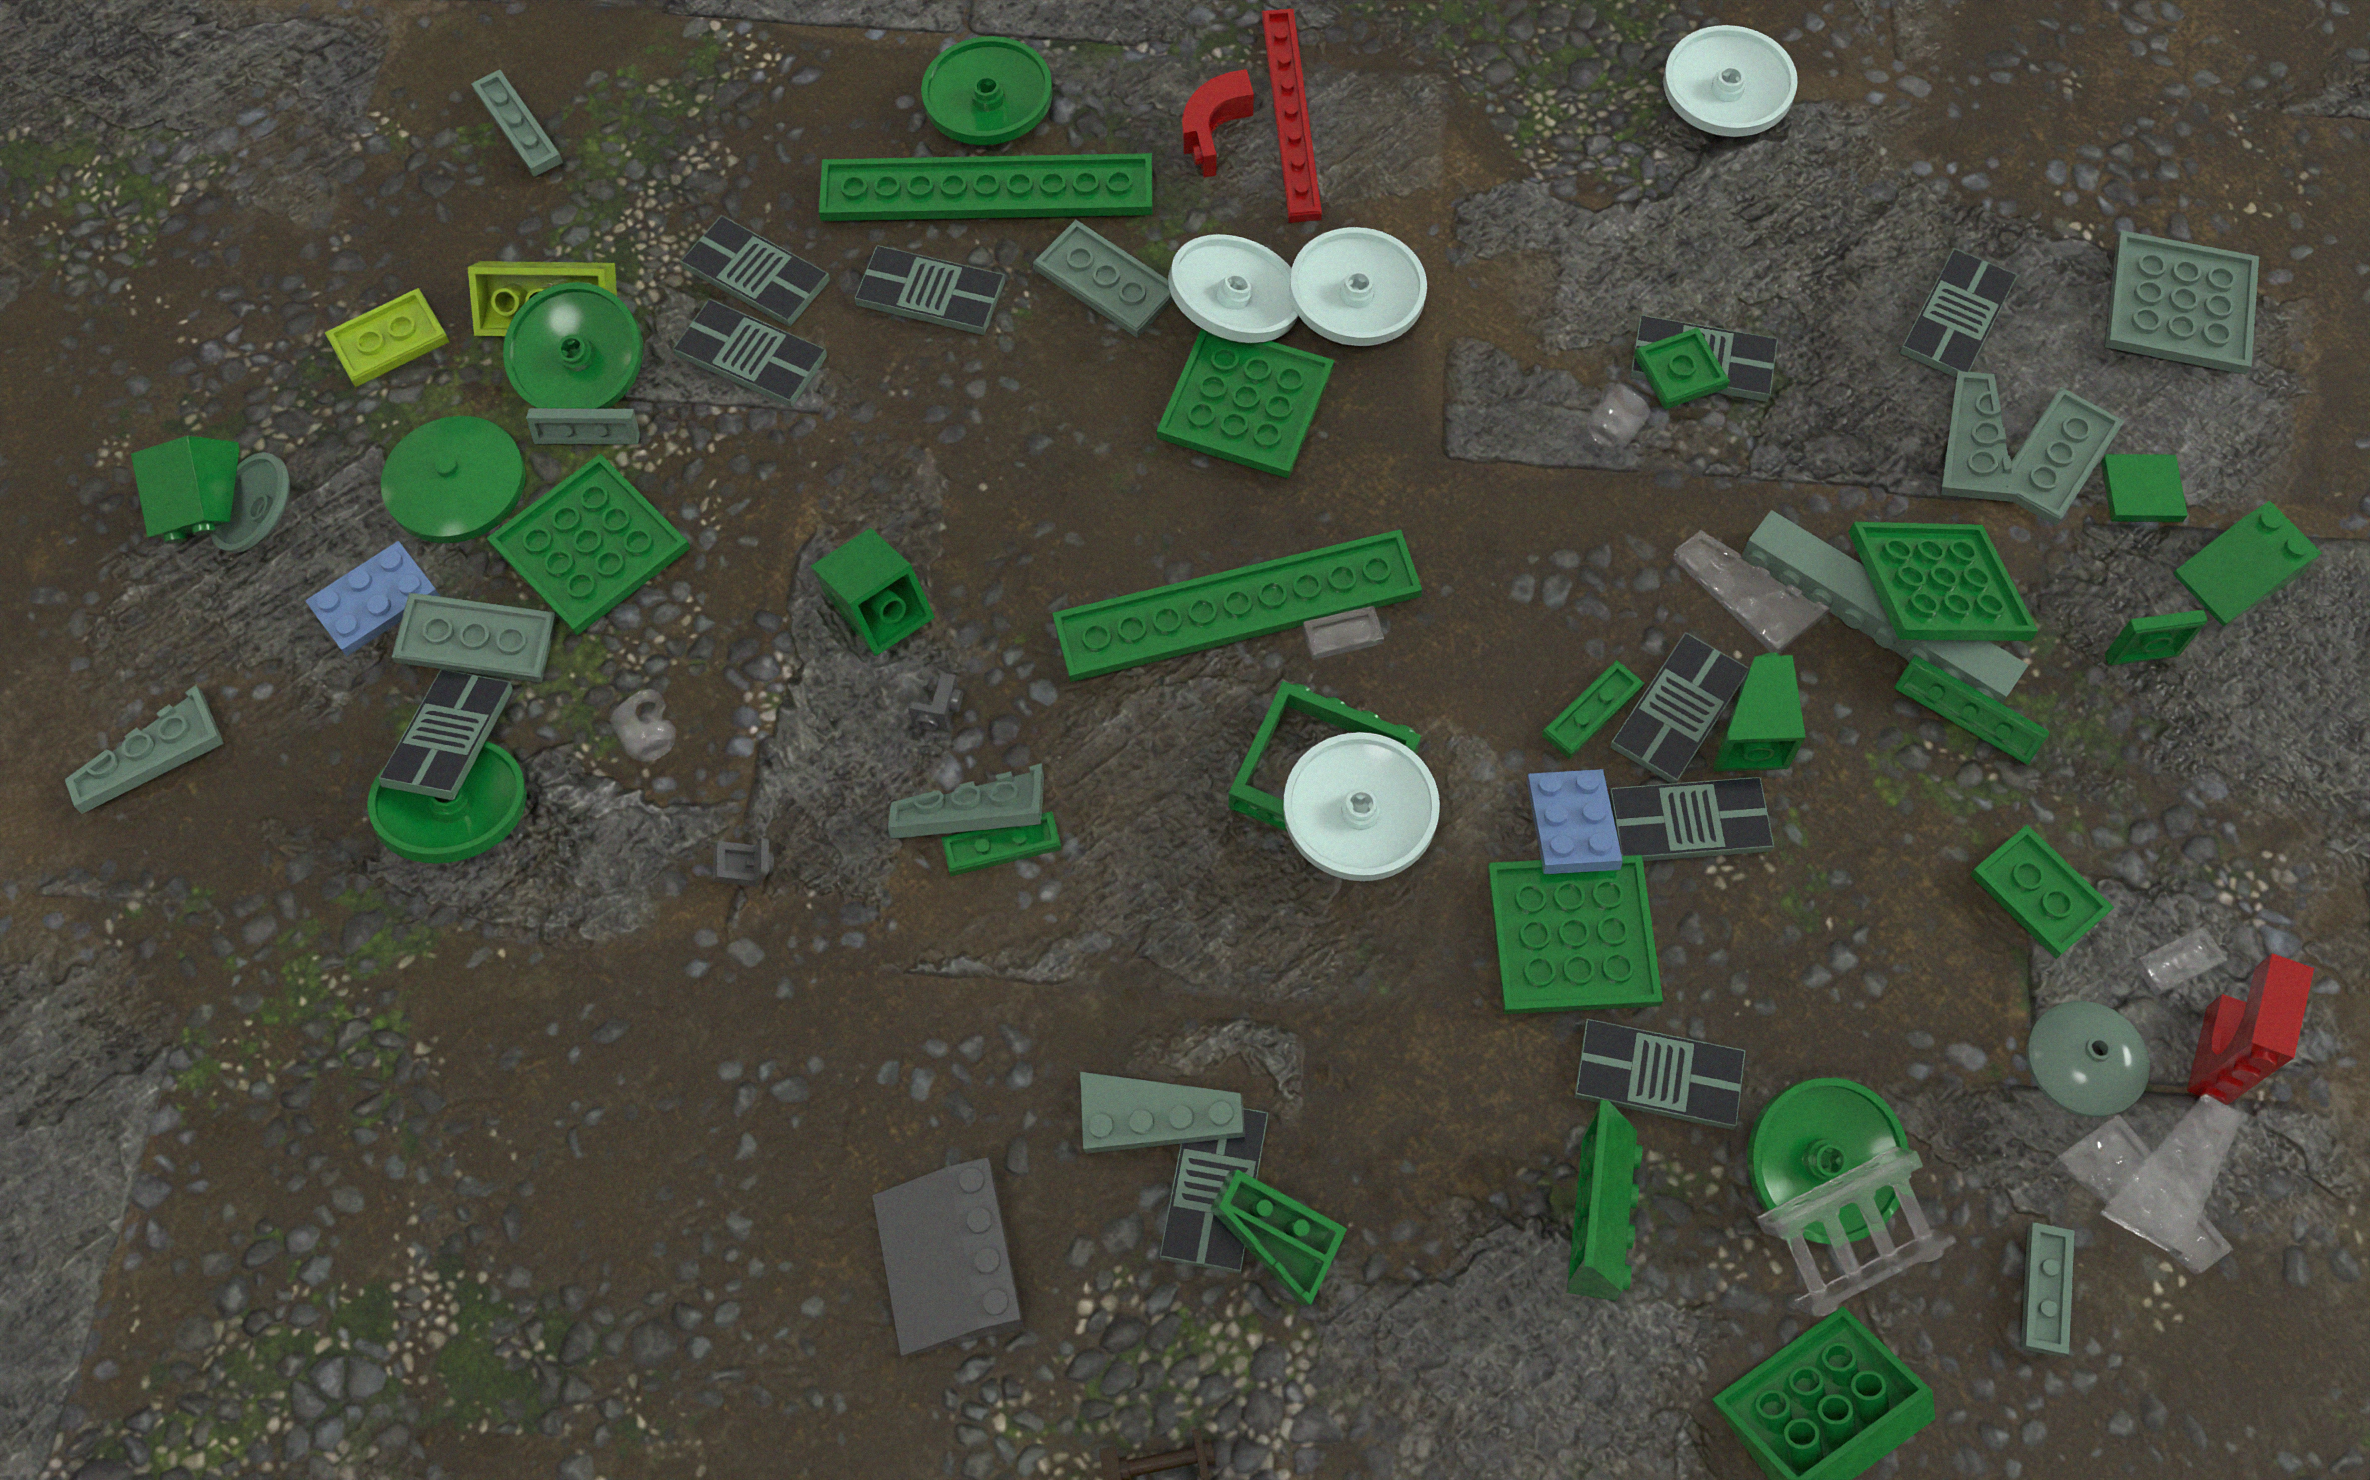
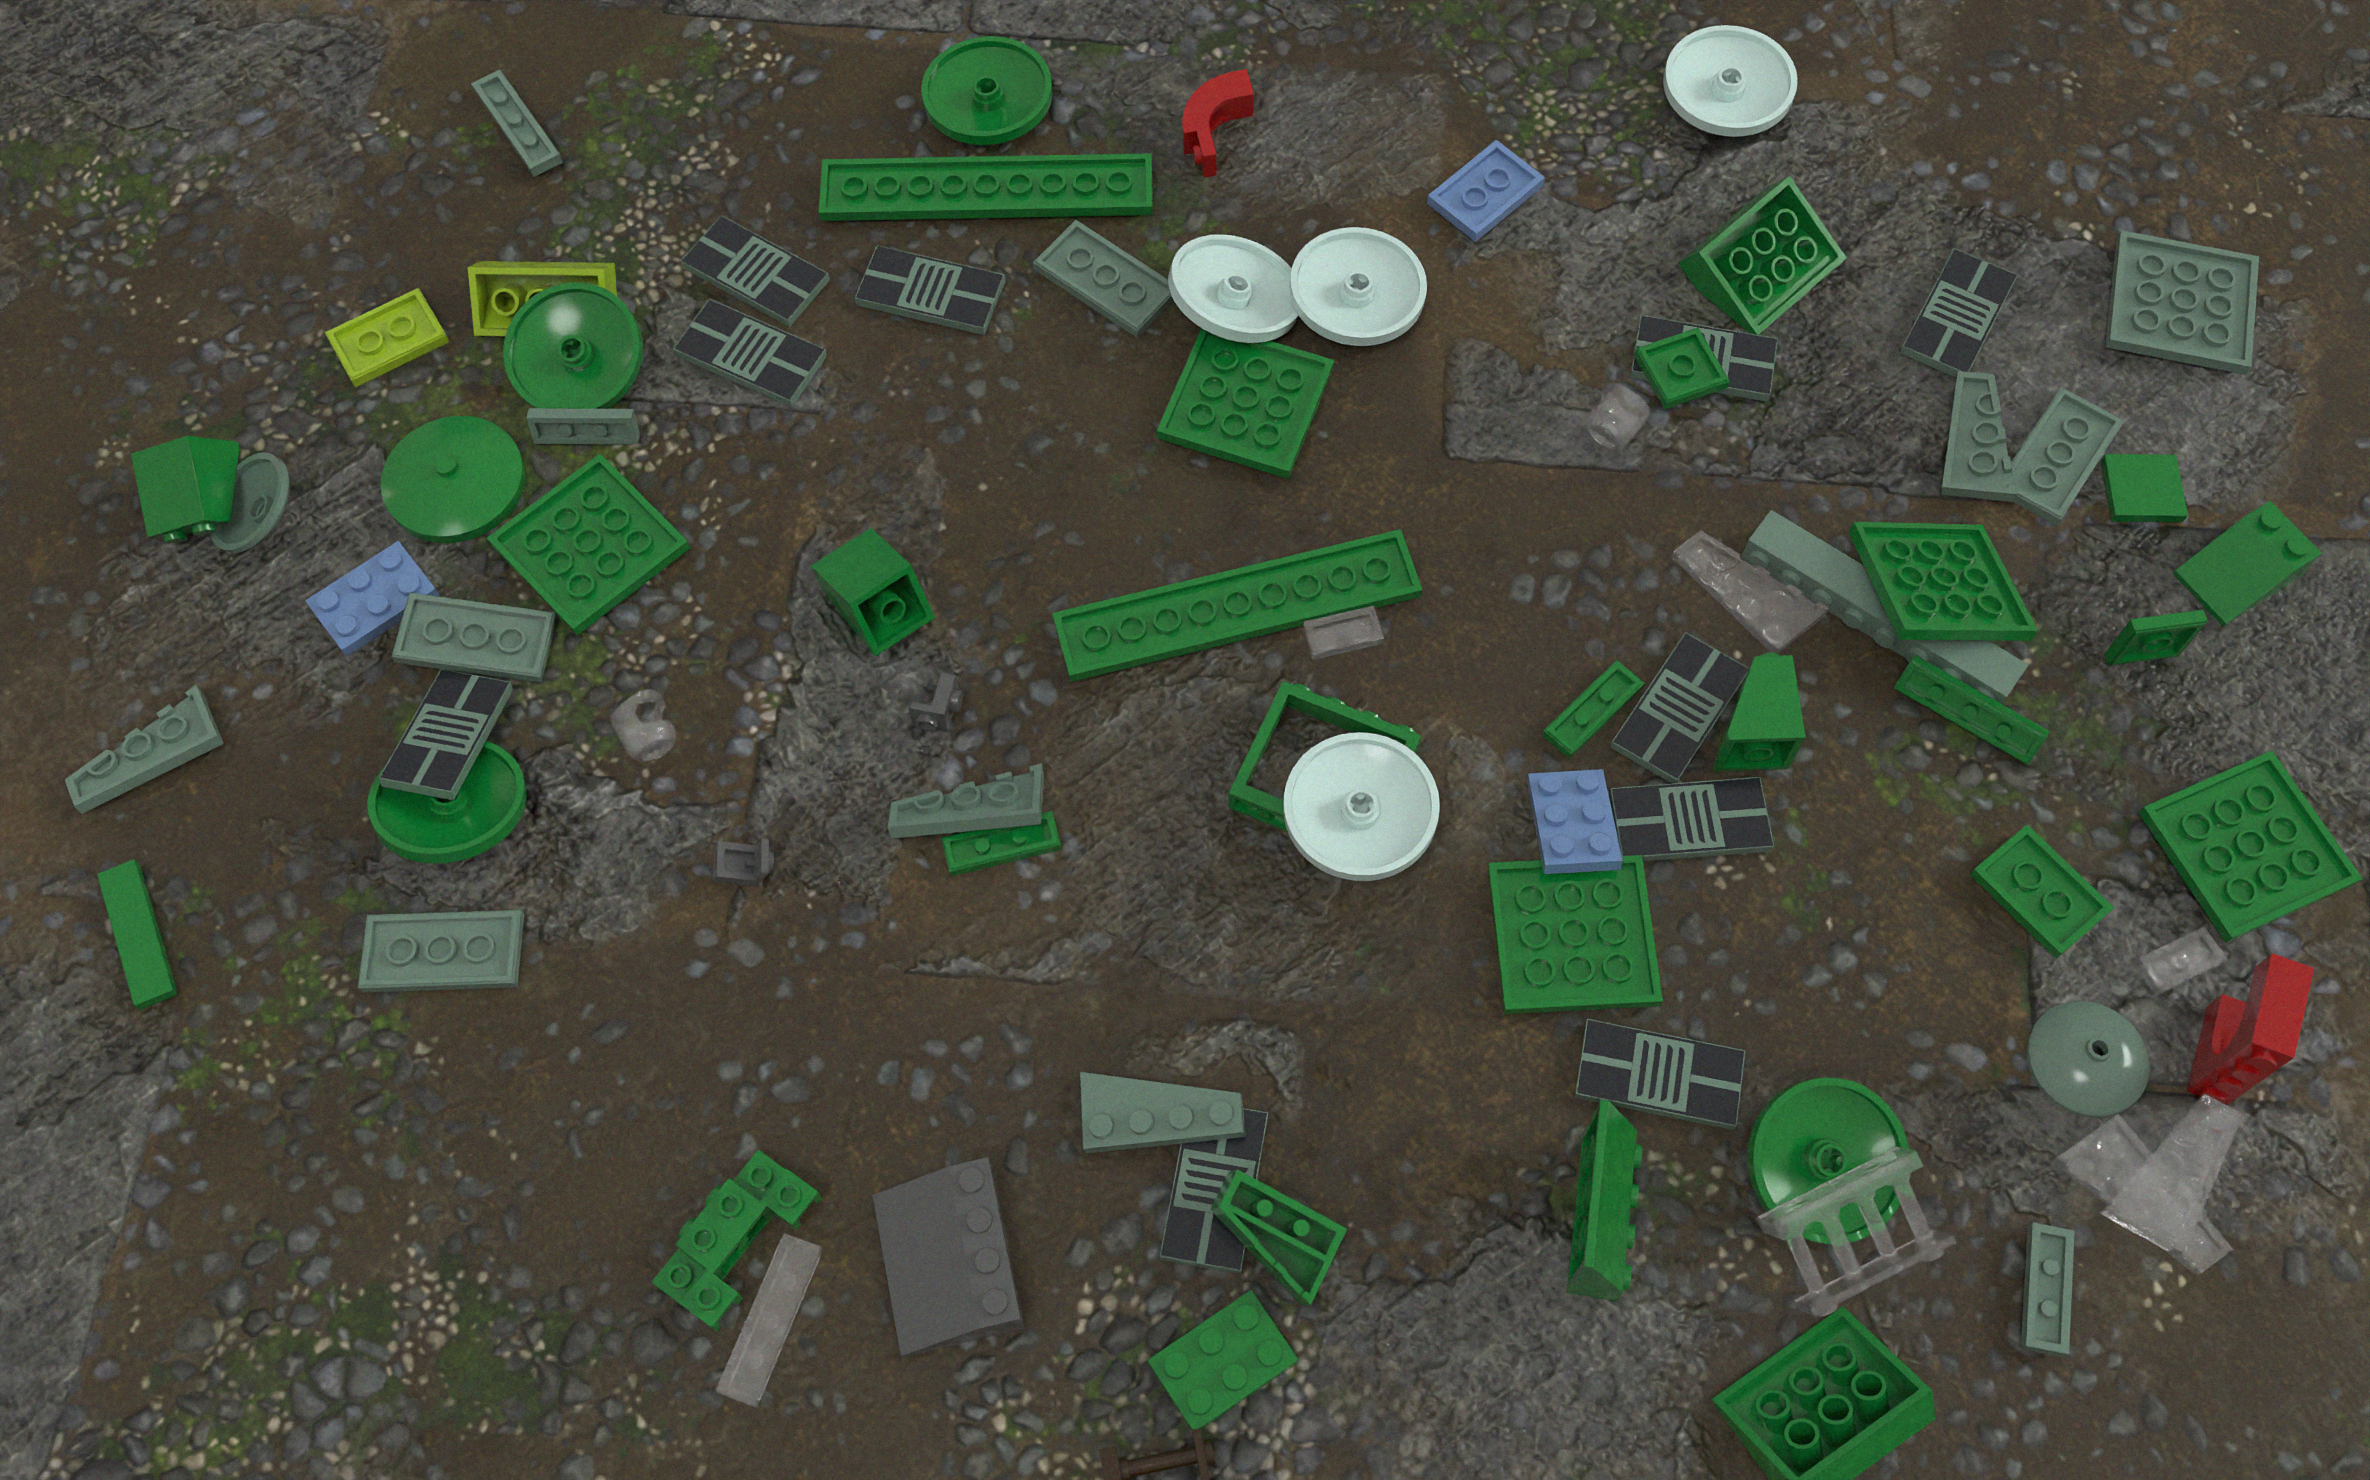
(137, 934): none -> green tile
(441, 951): none -> sand green tile
(724, 1232): none -> green bracket
(769, 1320): none -> clear tile
(1222, 1361): none -> green plate
(1291, 116): red tile -> none
(1485, 190): none -> medium blue plate
(1764, 257): none -> green slope
(2249, 846): none -> green plate

